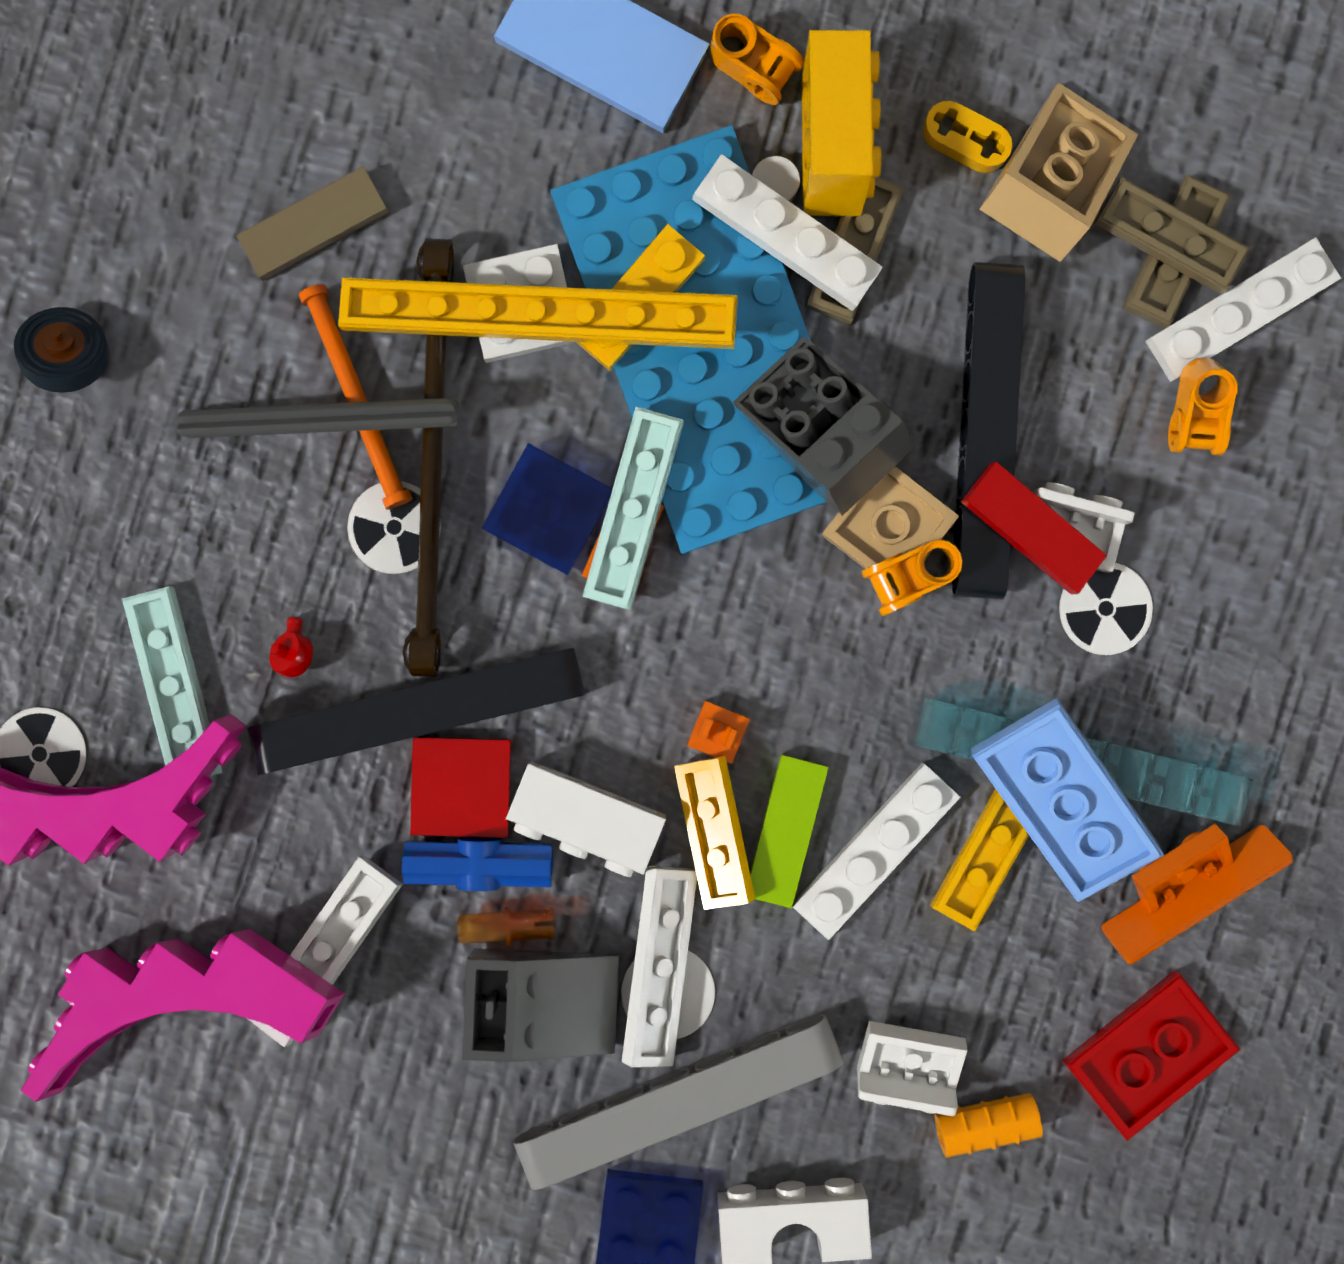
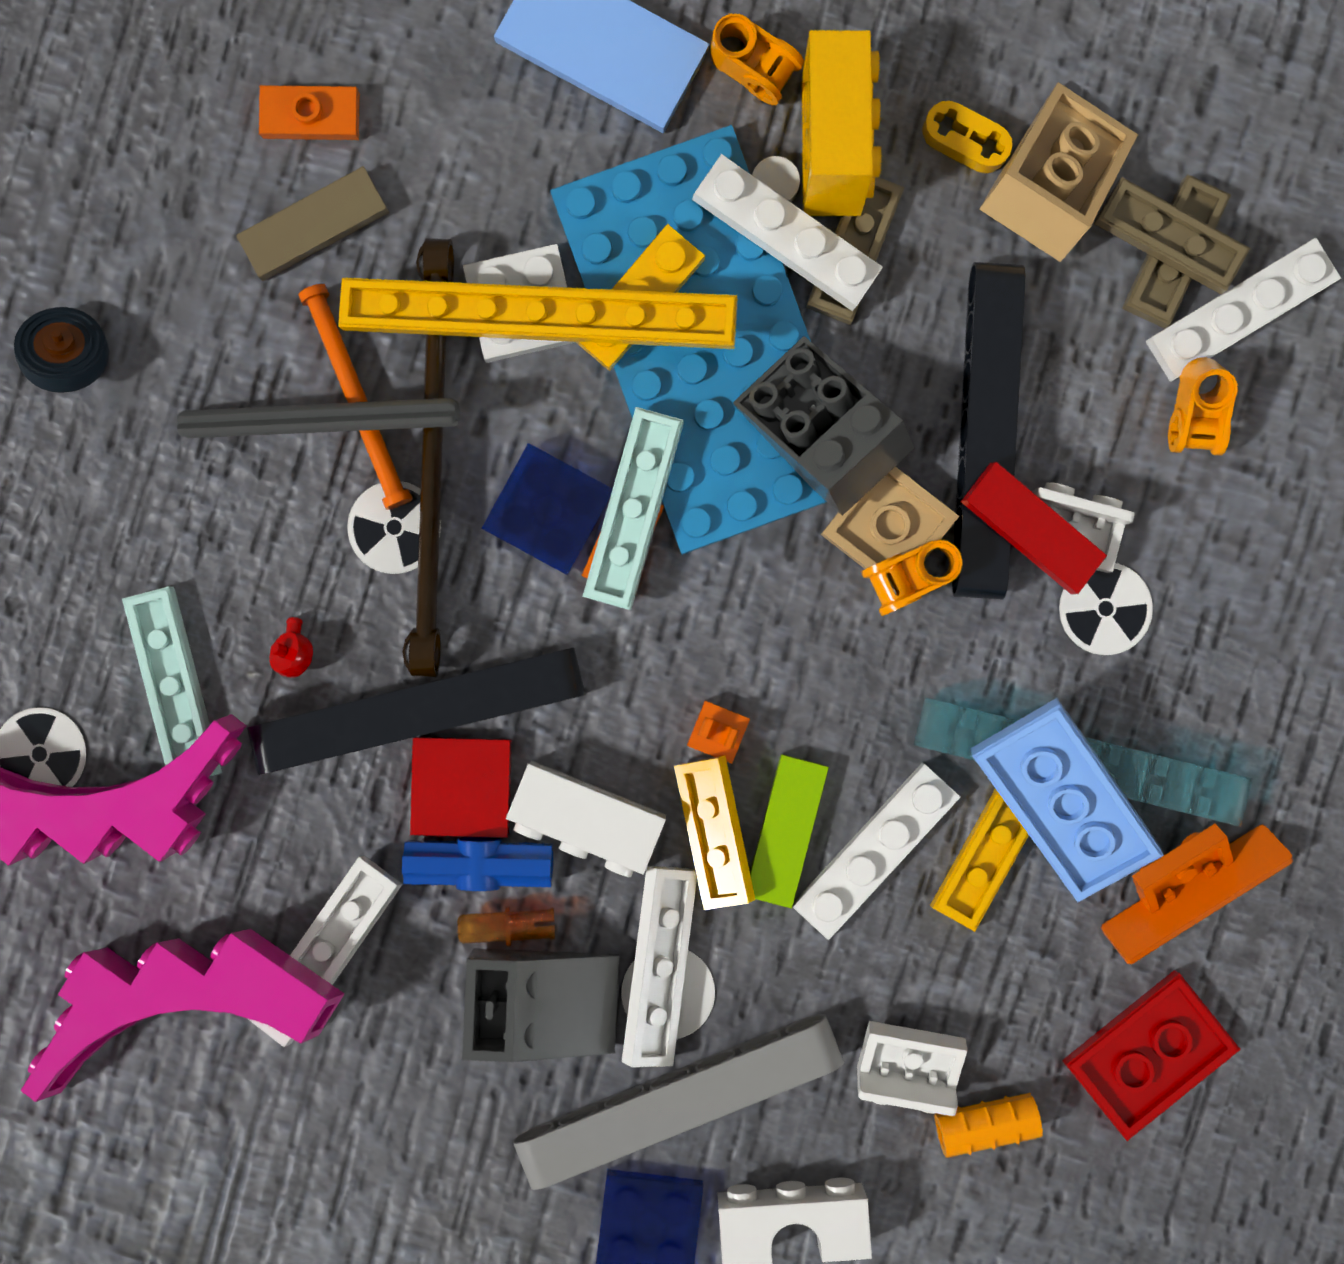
(309, 112): none -> orange plate

